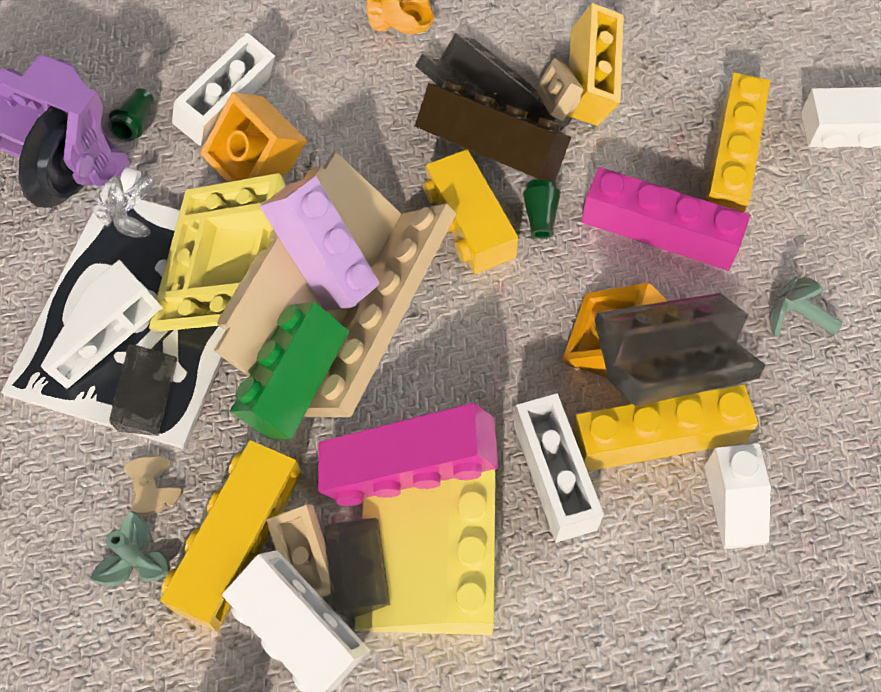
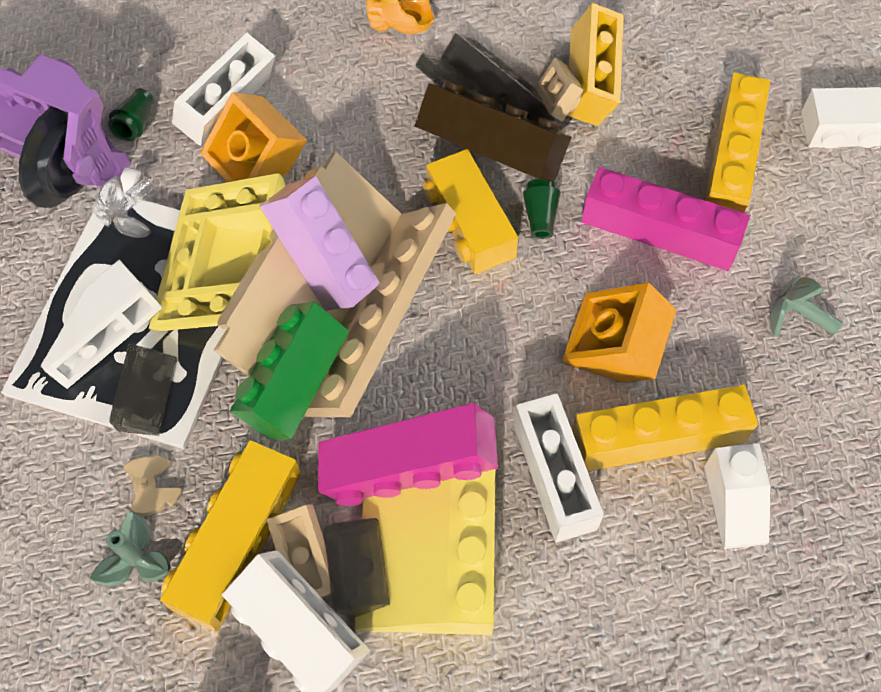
(675, 348): clear smoke slope -> none

